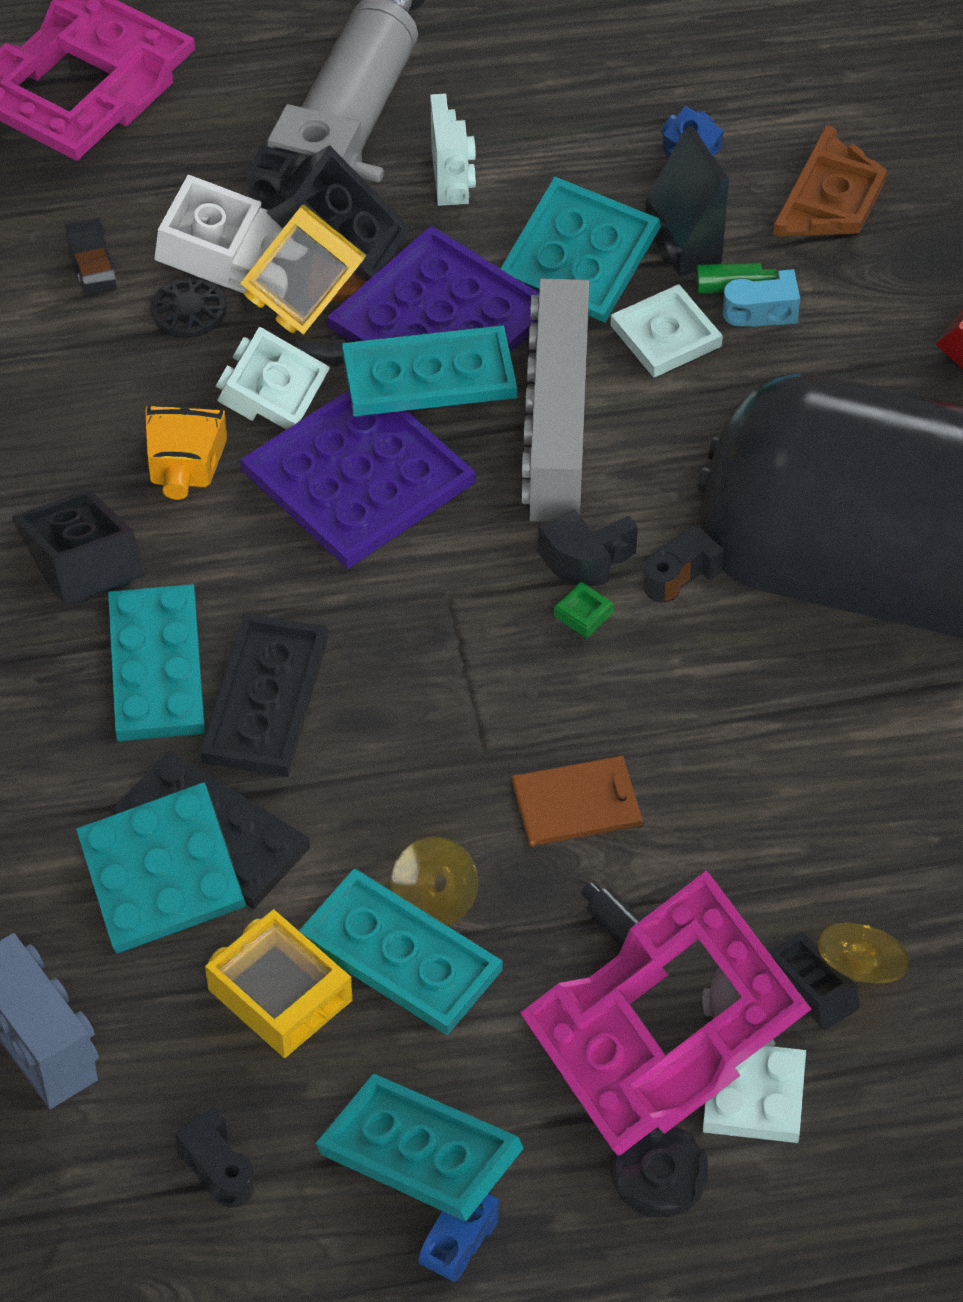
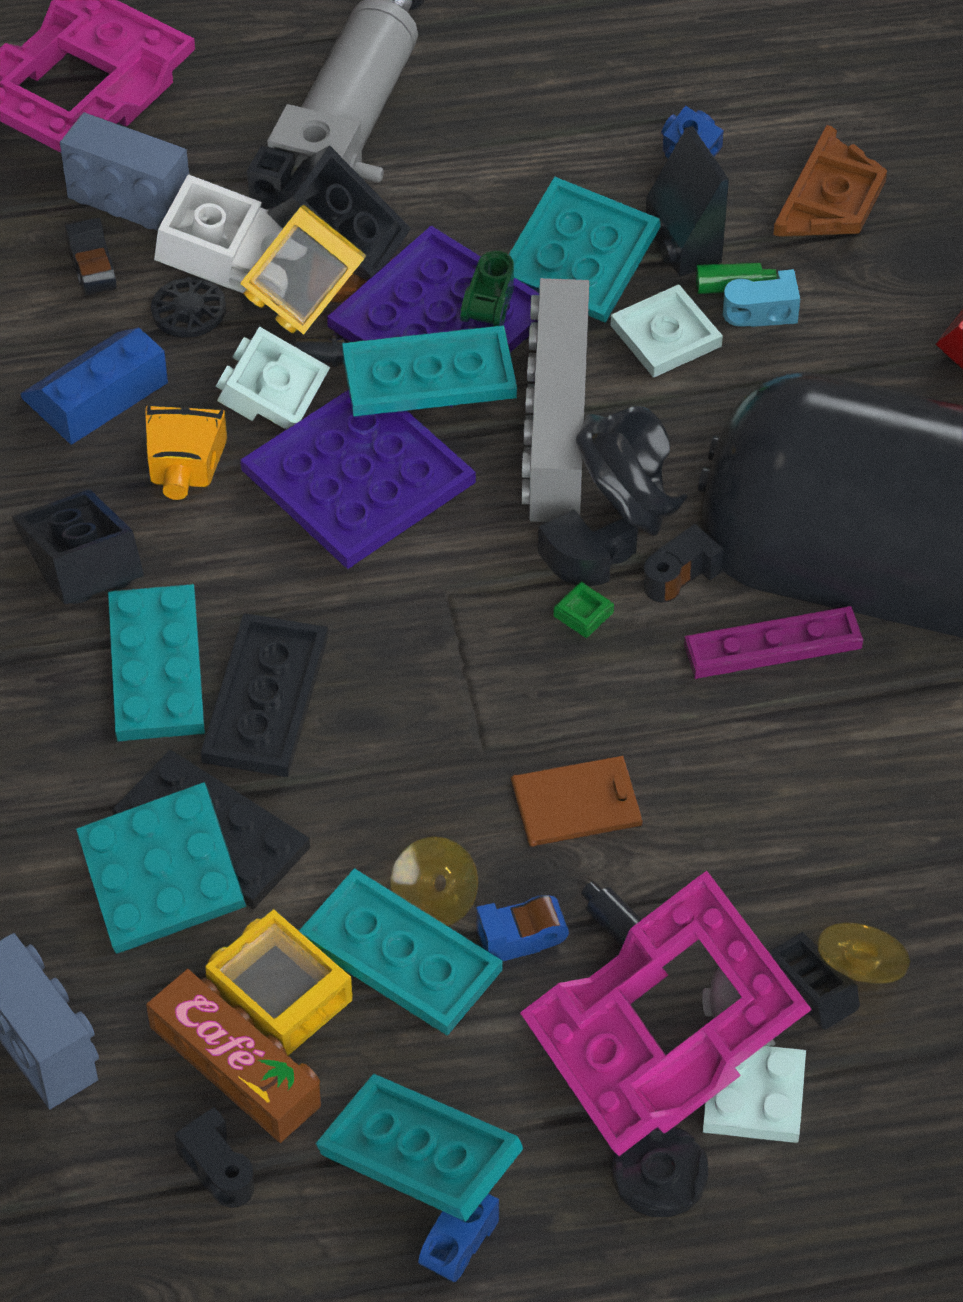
(99, 384): none -> blue slope
(122, 170): none -> sand blue brick
(235, 1054): none -> dark orange brick
(450, 154): light aqua plate -> none
(490, 289): none -> dark green piece
(521, 927): none -> blue leg
(627, 462): none -> black piece
(773, 642): none -> magenta tile

